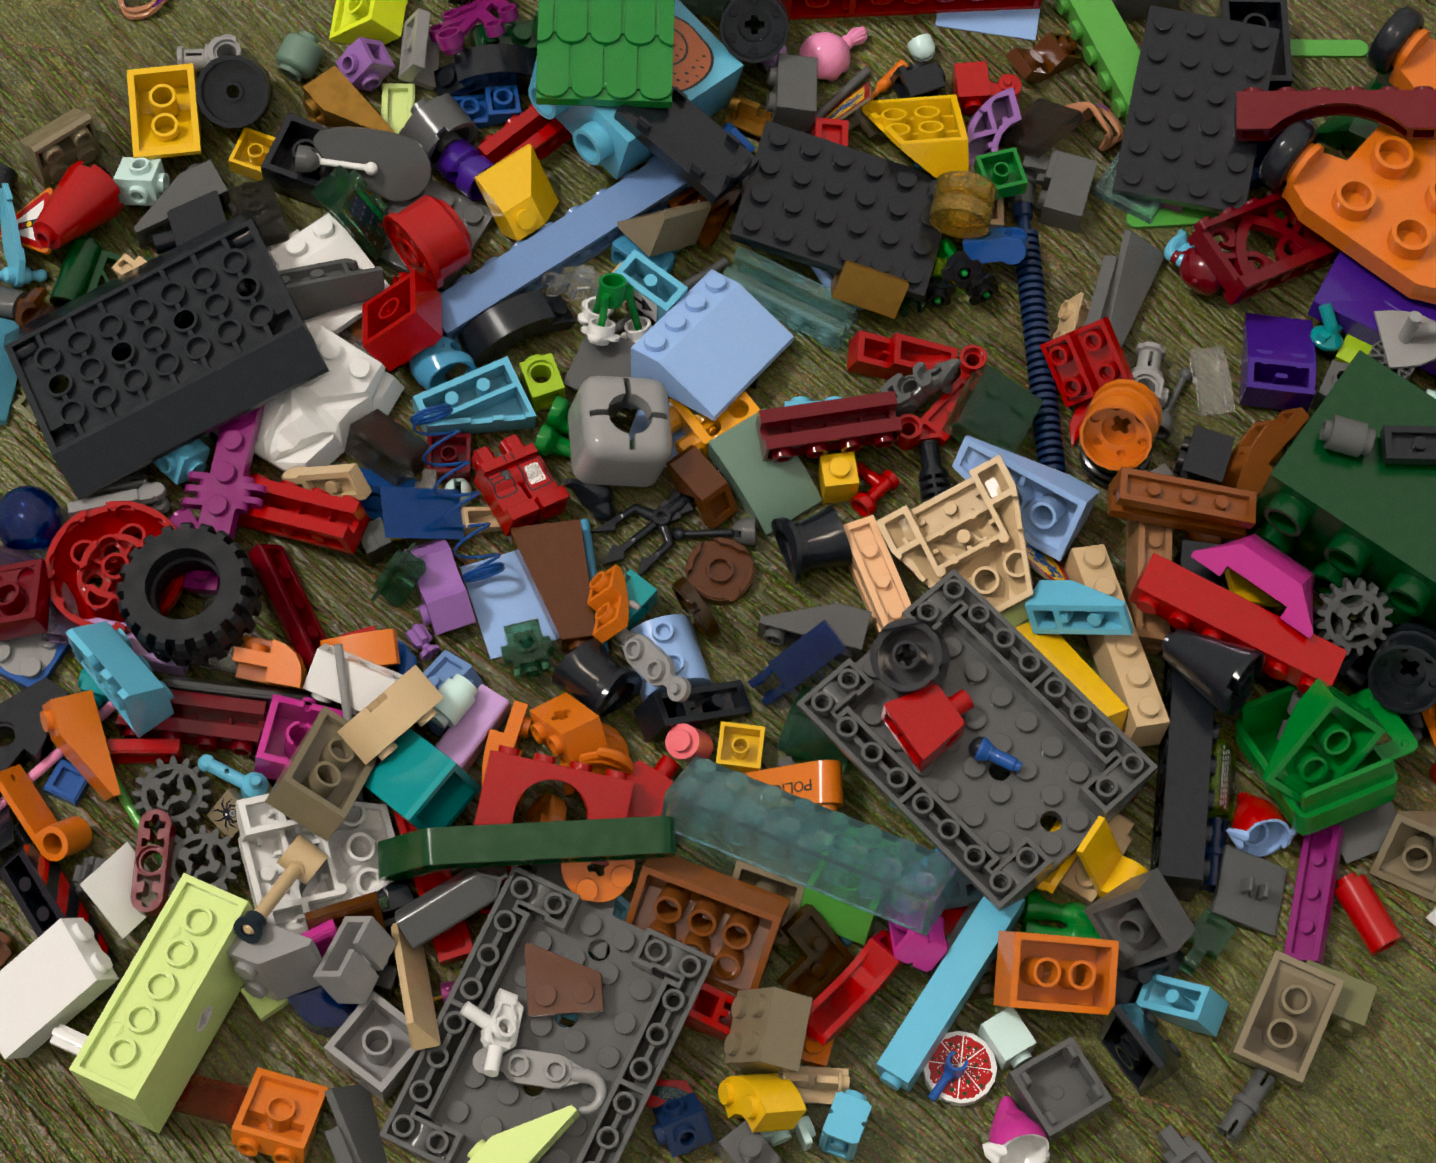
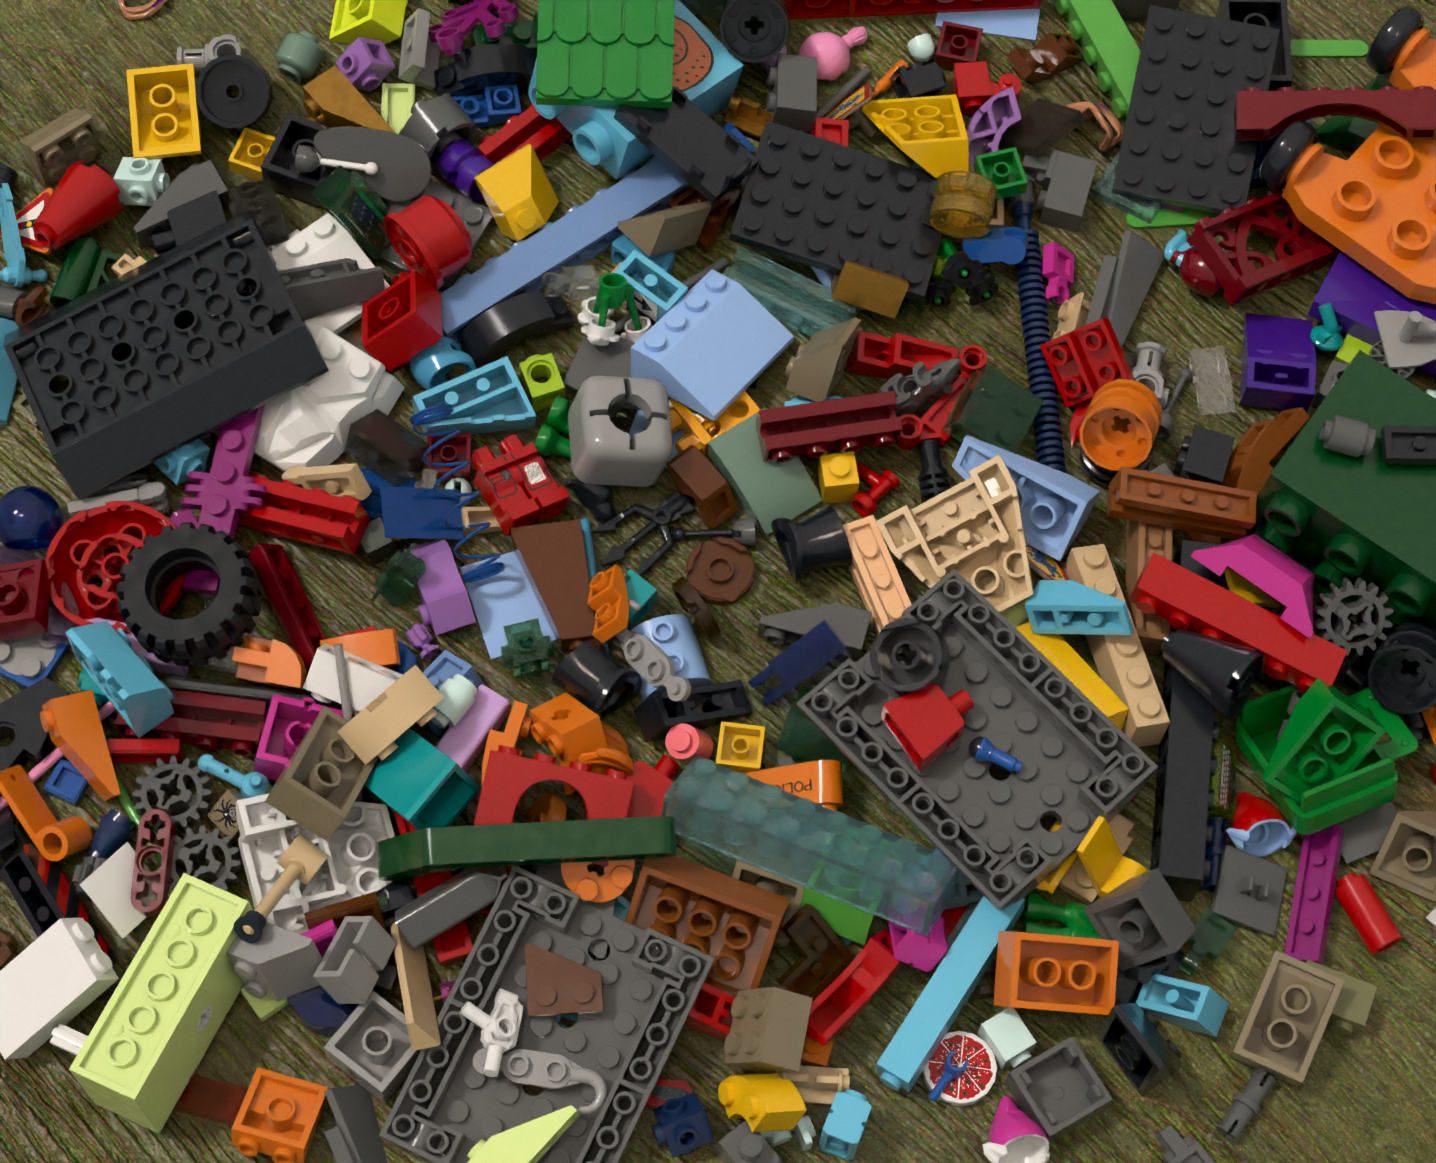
(111, 834): none -> dark blue cone
(822, 361): none -> dark tan slope
(957, 44): none -> dark red piece
(1059, 269): none -> dark pink plate

